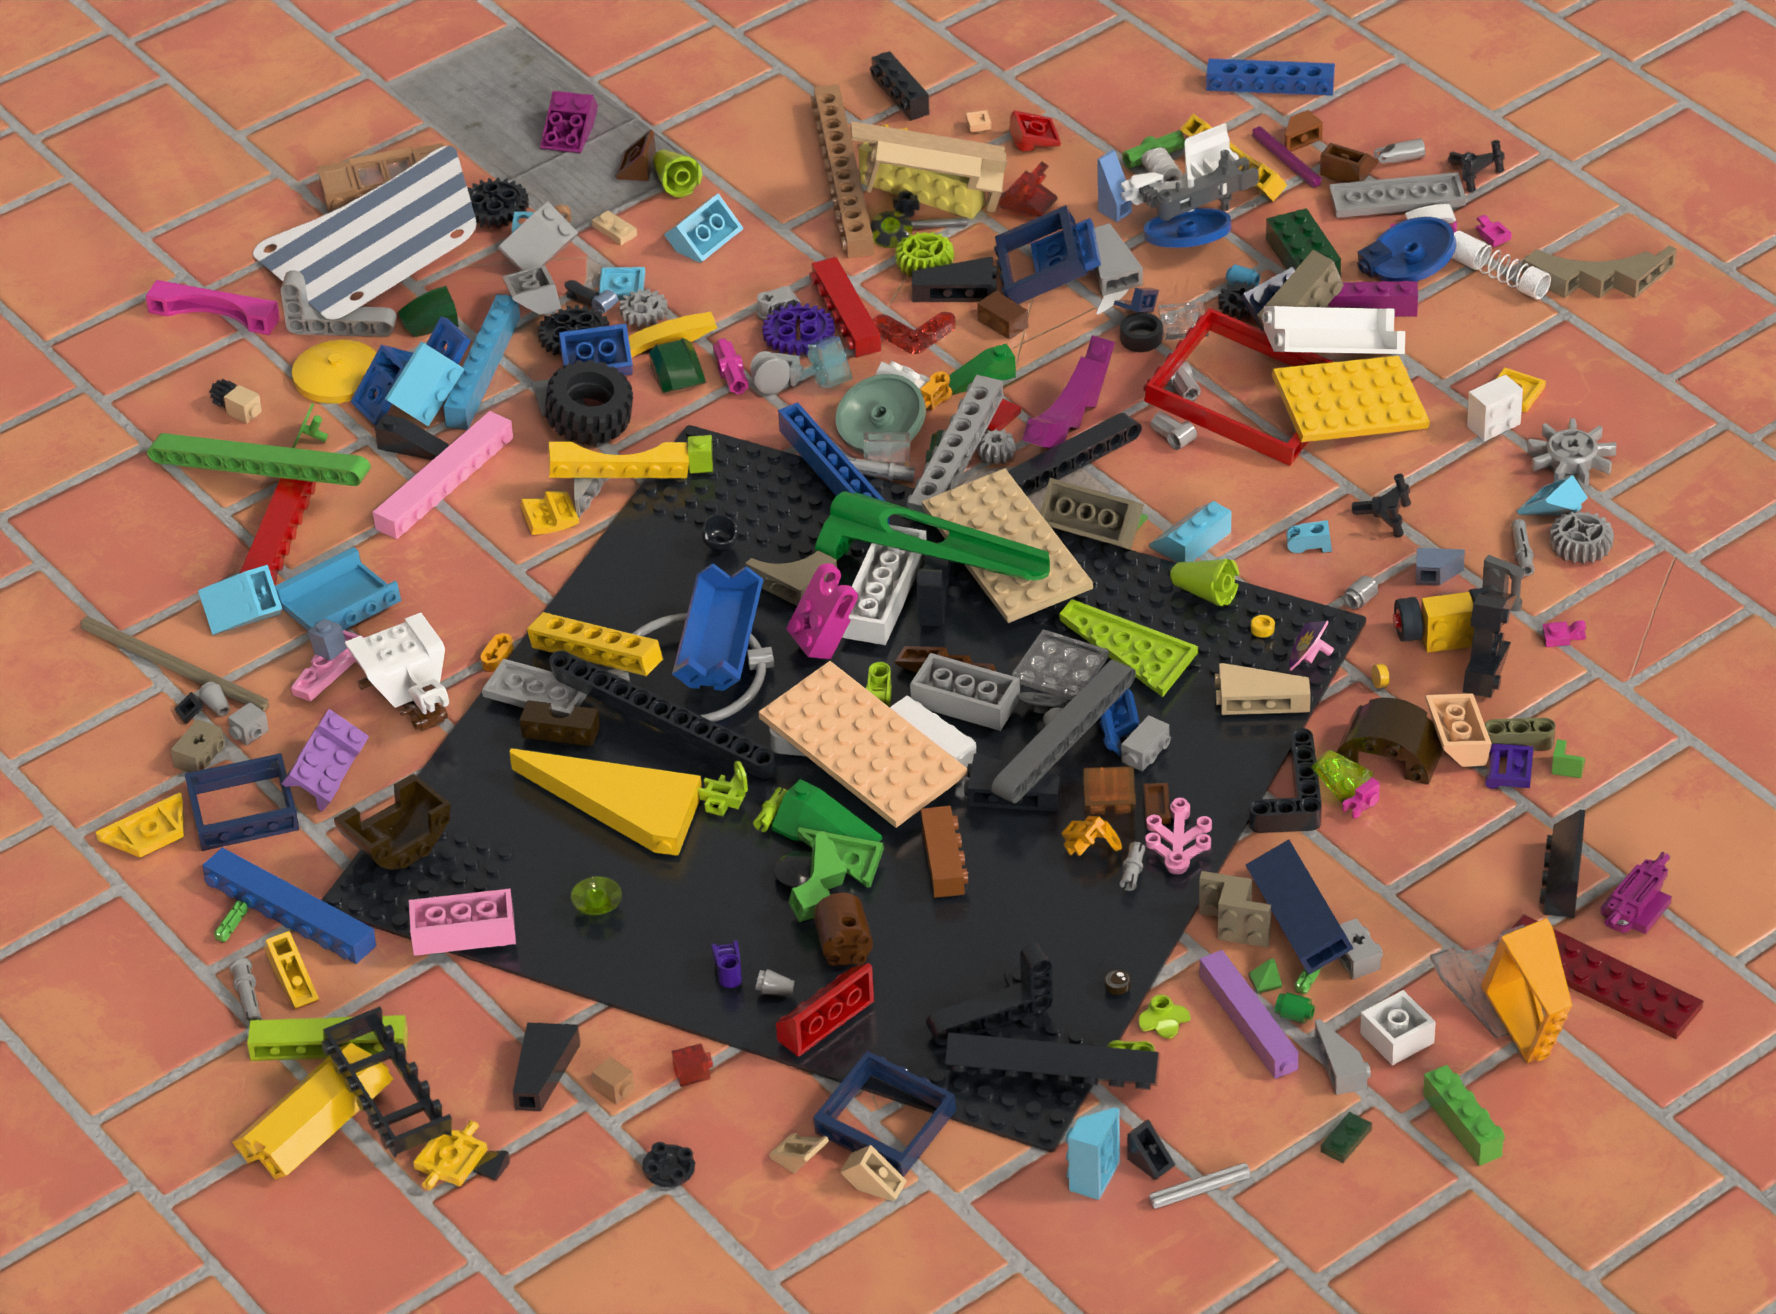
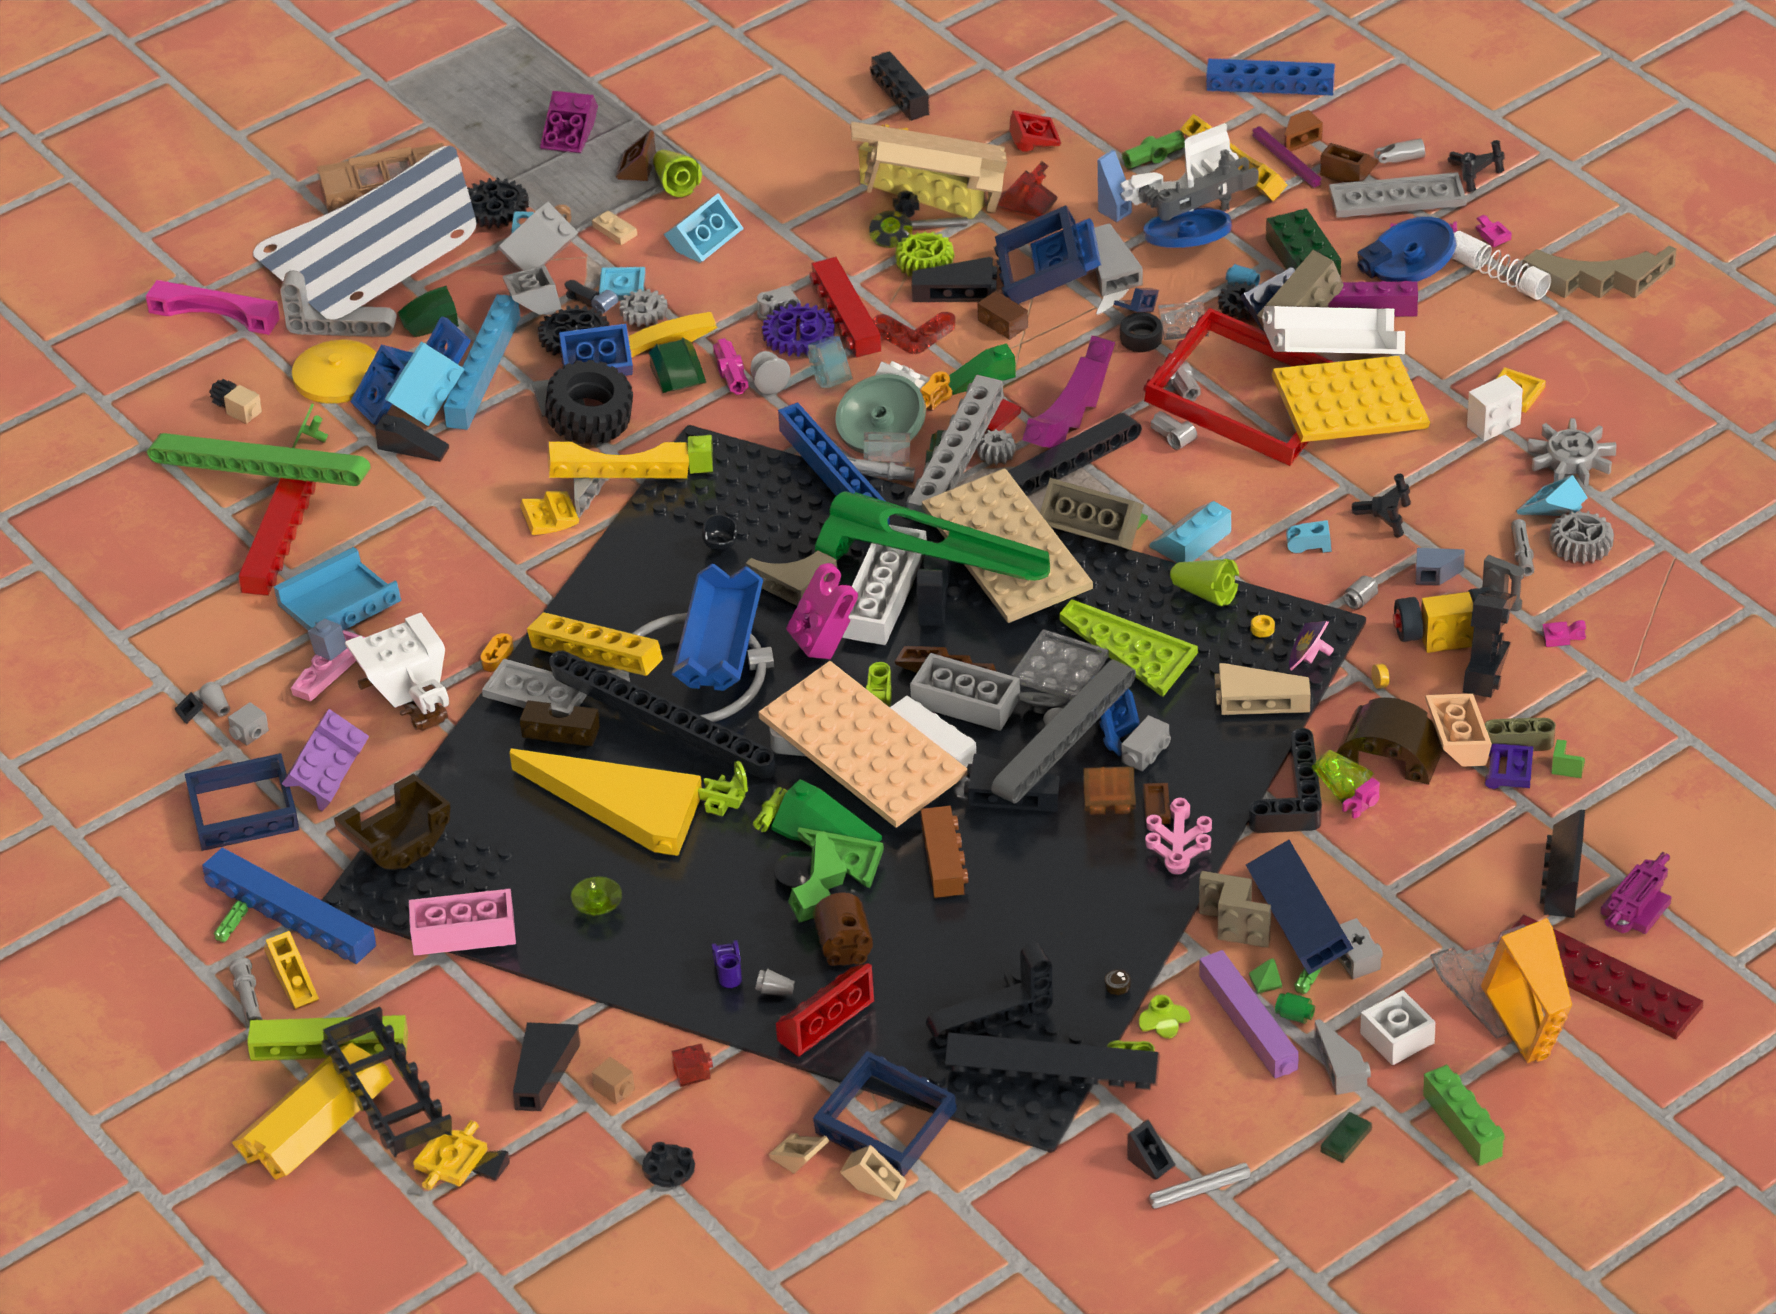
(147, 829): yellow wing -> none
(171, 662): dark tan axle -> none
(197, 746): dark tan brick -> none
(240, 600): medium azure slope -> none
(442, 475): bright pink brick -> none
(796, 369): light grey bracket -> none
(843, 171): medium nougat brick -> none
(978, 121): light nougat plate -> none
(1086, 832): light orange piece -> none
(1093, 1152): medium azure slope -> none
(1132, 866): light grey pin -> none
(1160, 162): white piece -> none
(1440, 211): white slope -> none

